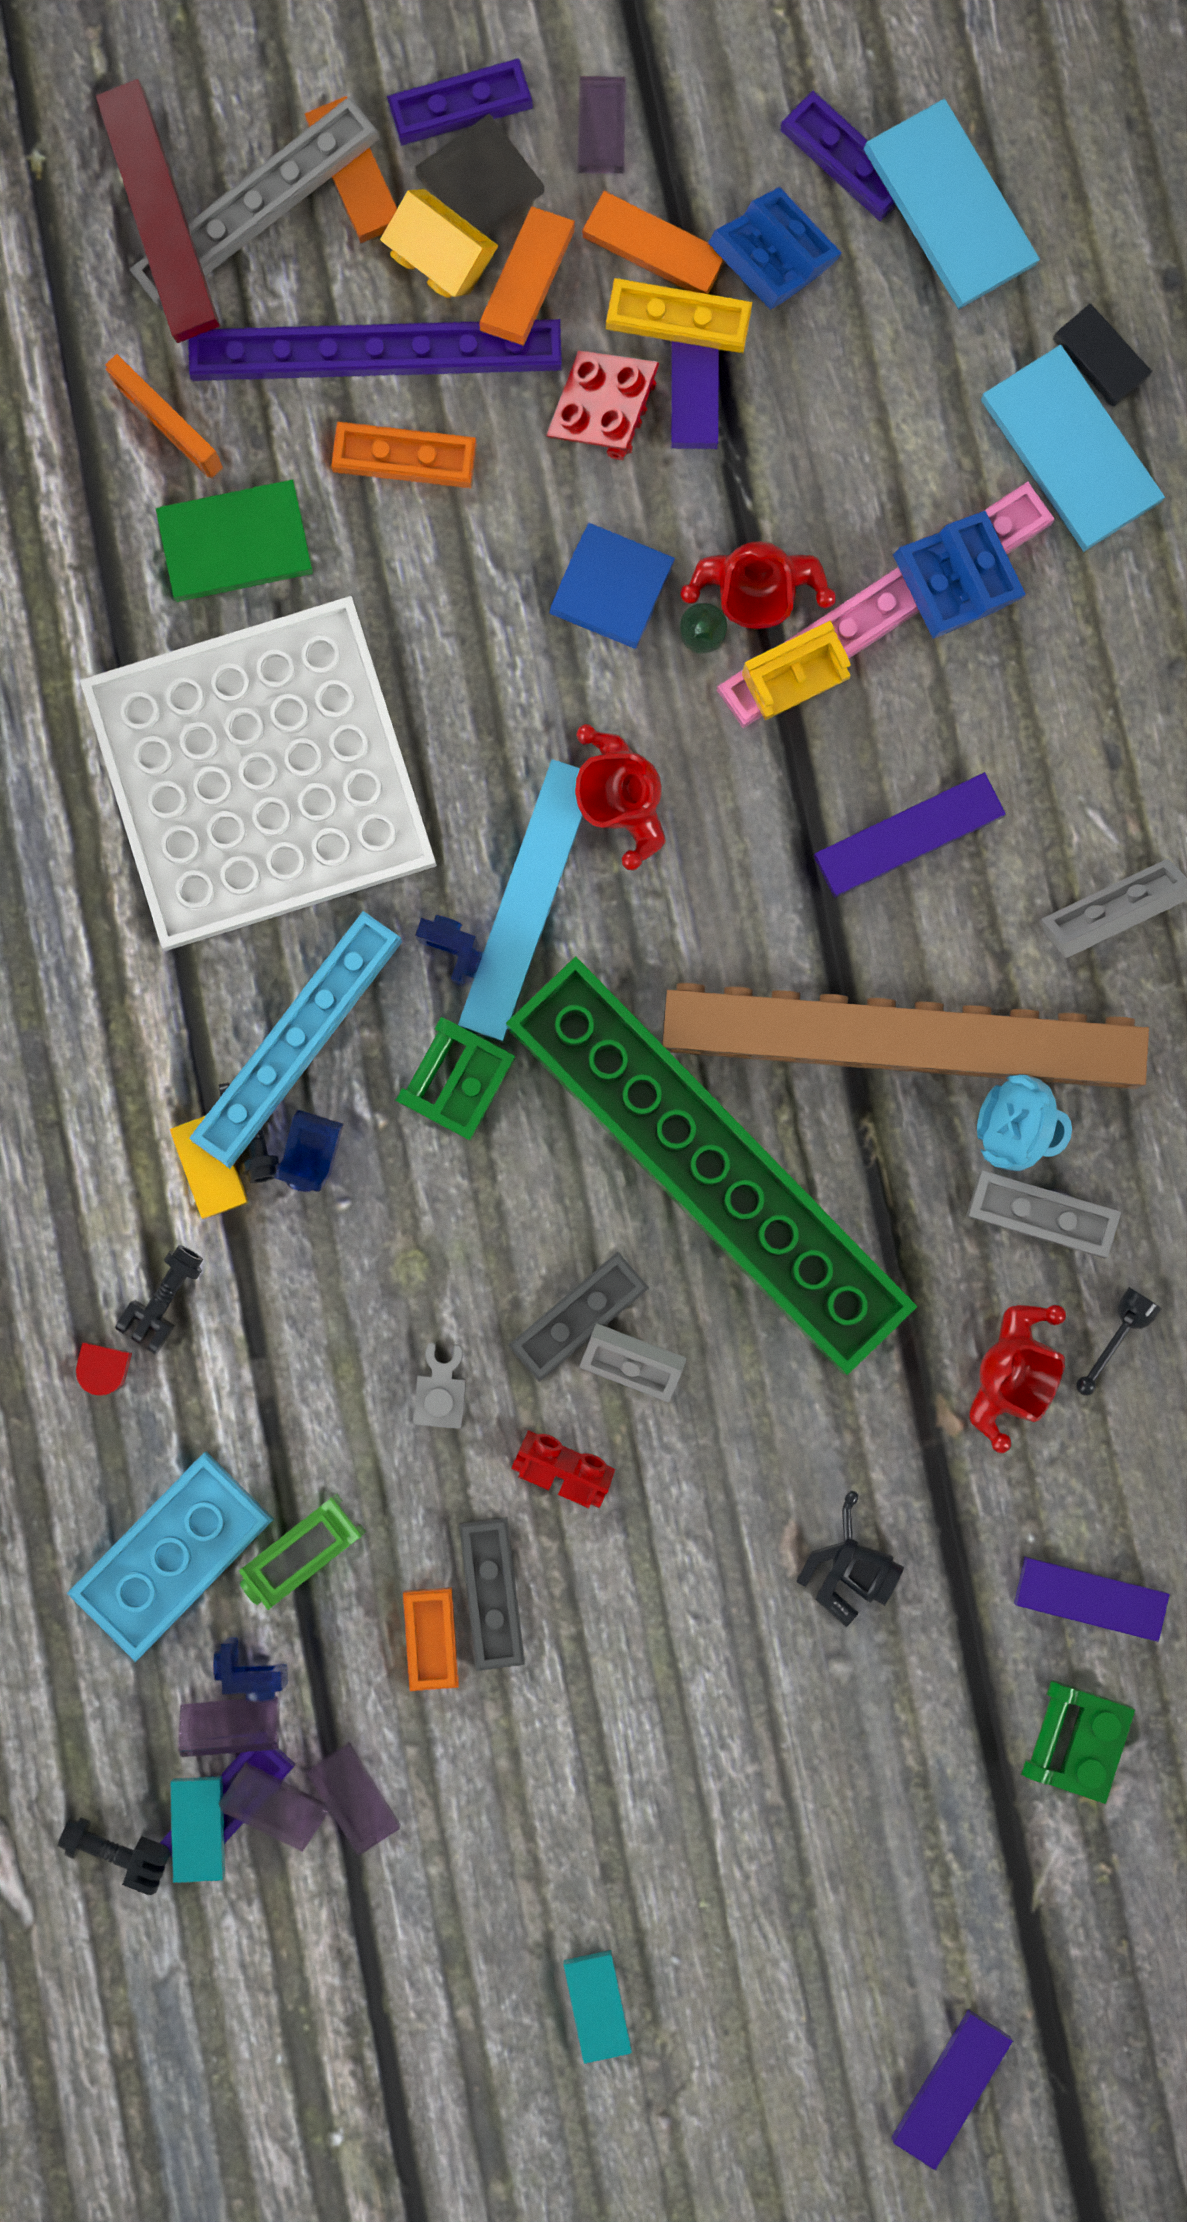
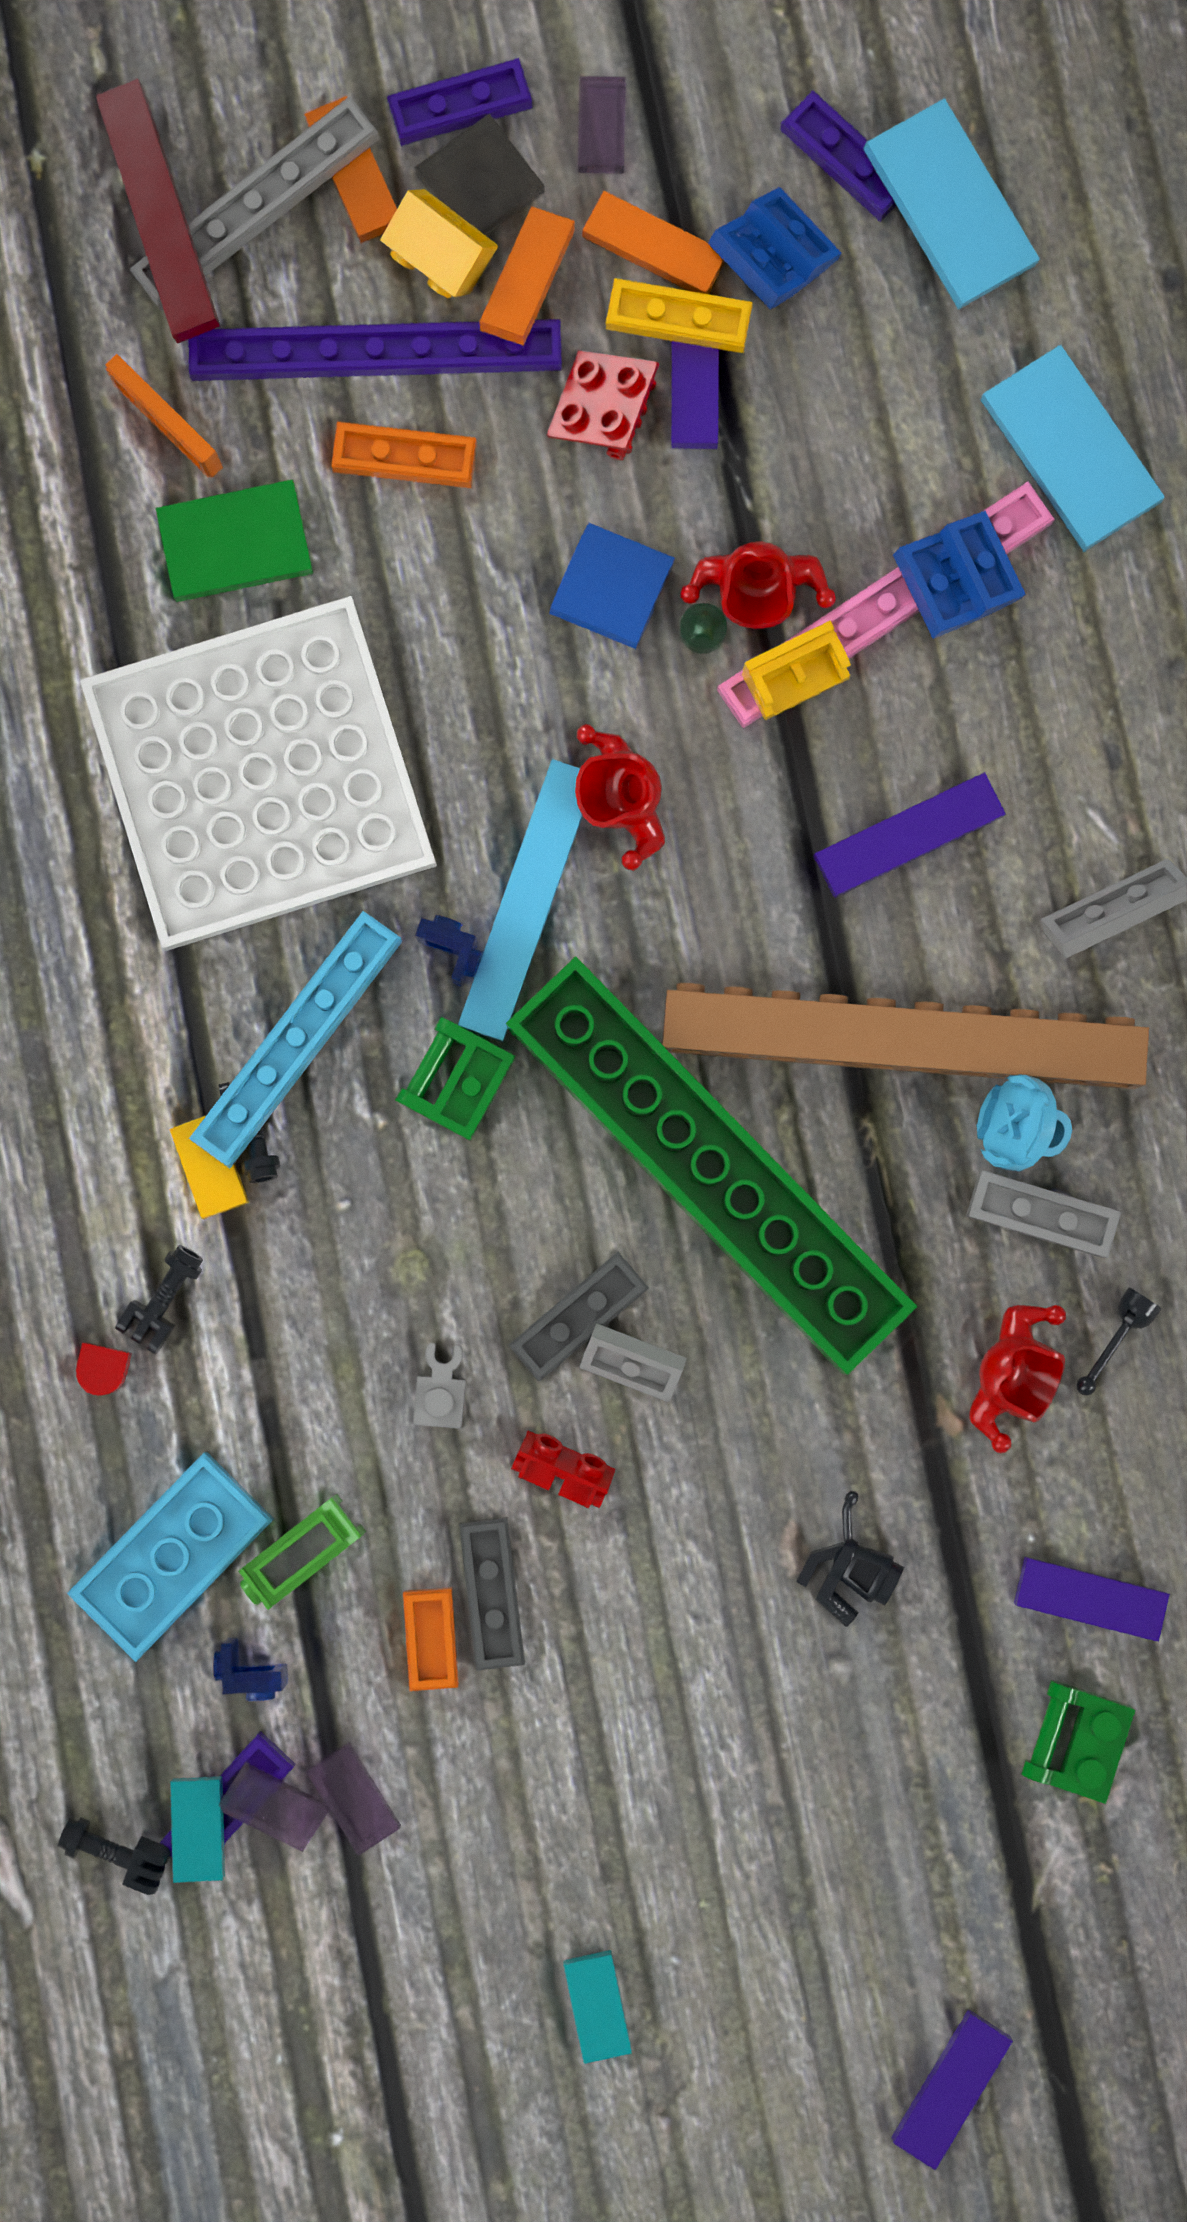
(228, 1727): clear purple tile -> none
(309, 1152): clear blue bracket -> none
(1102, 355): black tile -> none

